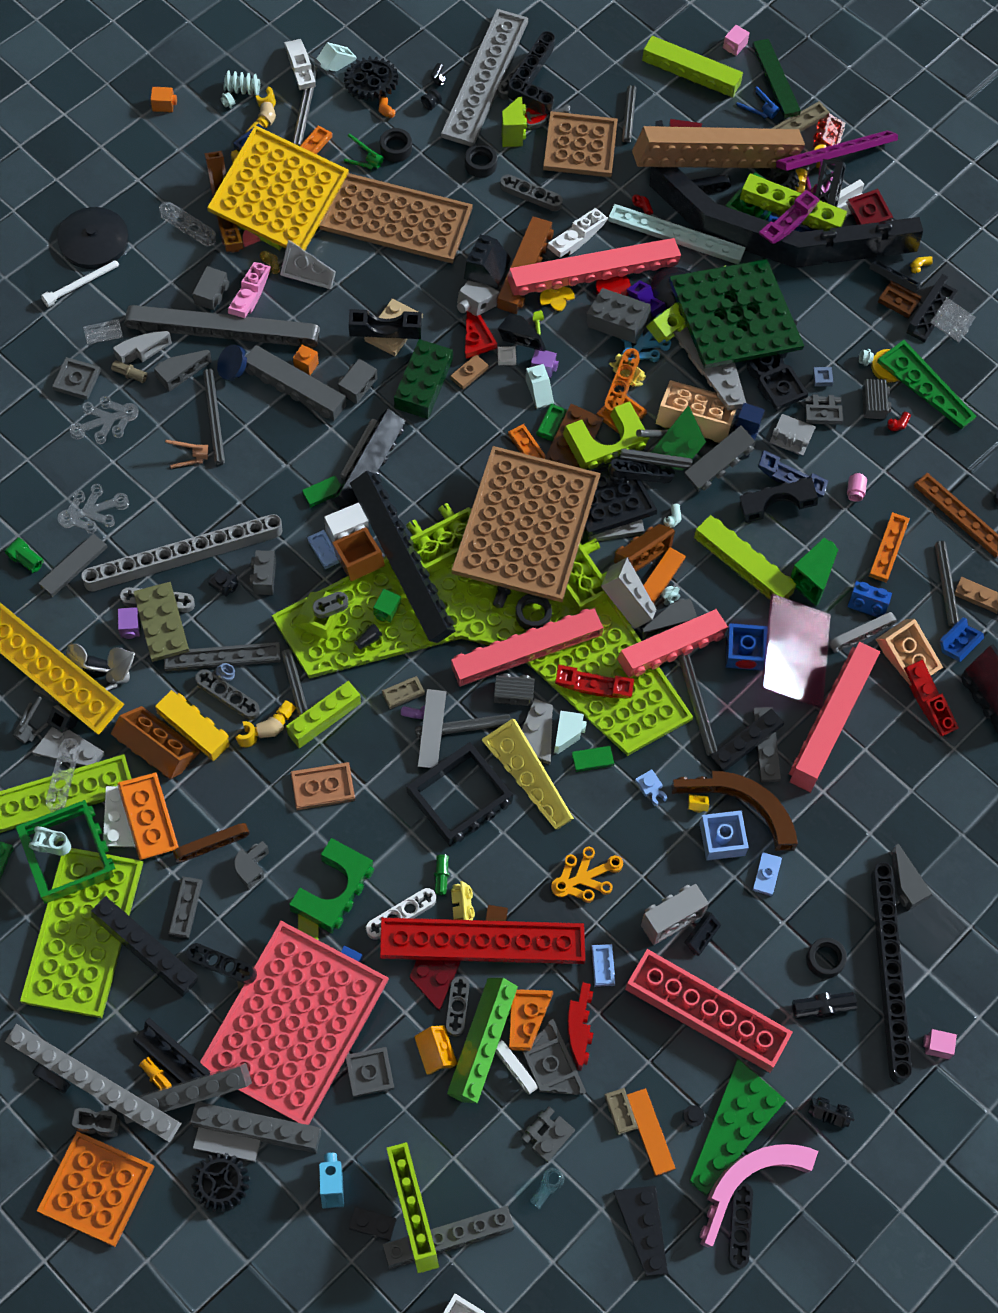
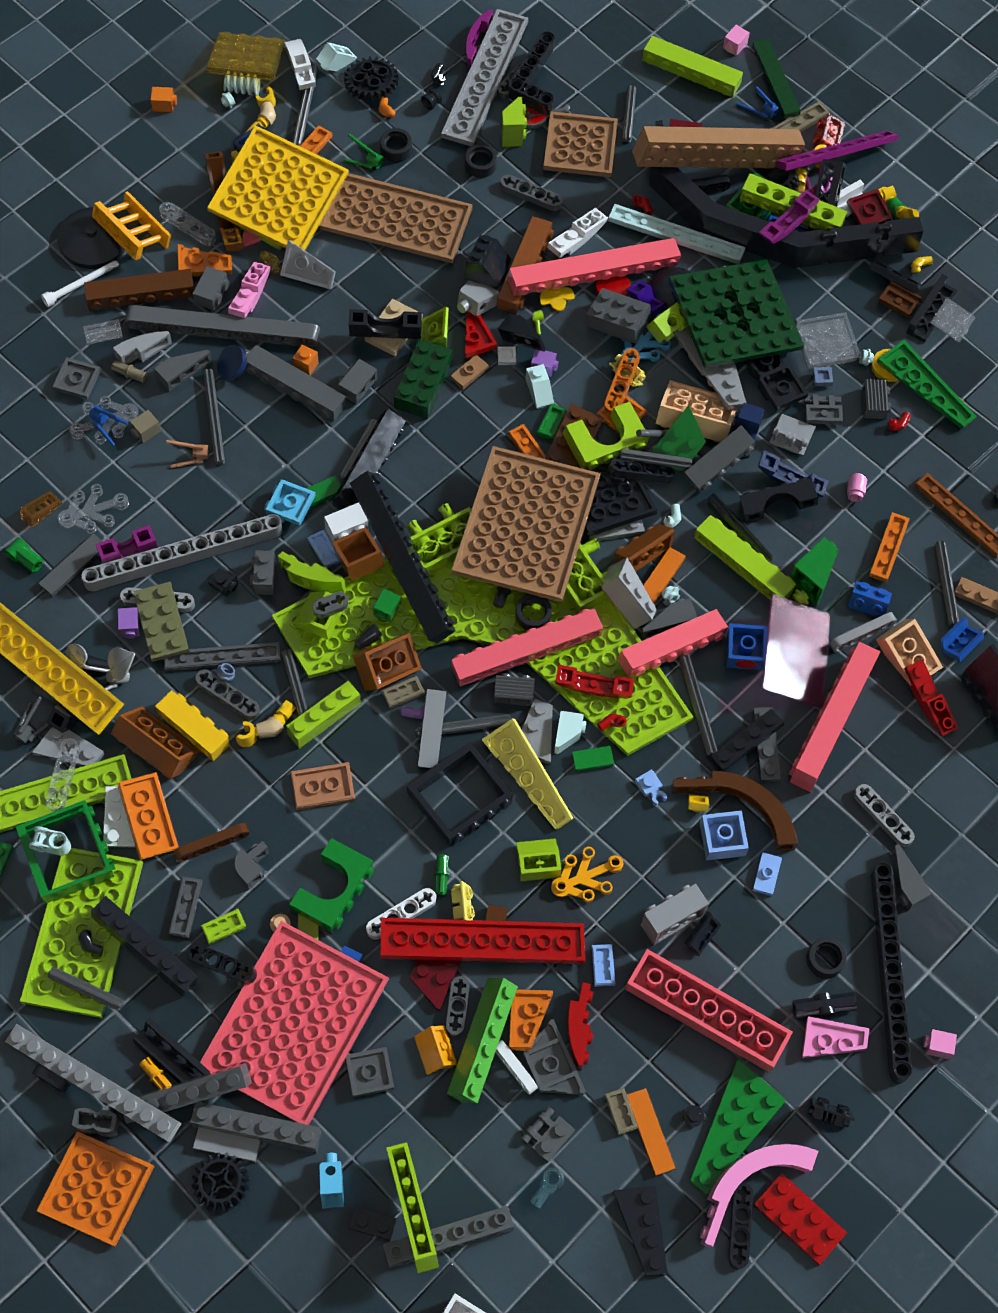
(32, 517): none -> clear orange slope
(86, 988): none -> dark grey axle
(87, 945): none -> black arm
(100, 415): none -> blue plant
(126, 237): none -> light orange fence
(139, 289): none -> reddish brown brick
(141, 541): none -> magenta arch
(145, 426): none -> dark tan brick
(199, 260): none -> orange wing
(223, 926): none -> lime plate
(246, 56): none -> clear yellow plate
(276, 920): none -> light nougat plate
(290, 502): none -> medium azure plate
(313, 578): none -> lime slope
(386, 662): none -> dark orange slope
(436, 327): none -> lime slope
(480, 25): none -> magenta slope
(538, 859): none -> lime slope
(612, 720): none -> red arm
(738, 526): none -> black axle
(800, 597): none -> lime plate
(800, 1219): none -> red plate
(828, 340): none -> clear plate
(831, 1037): none -> bright pink wing
(886, 813): none -> light grey beam
(897, 209): none -> yellow piece

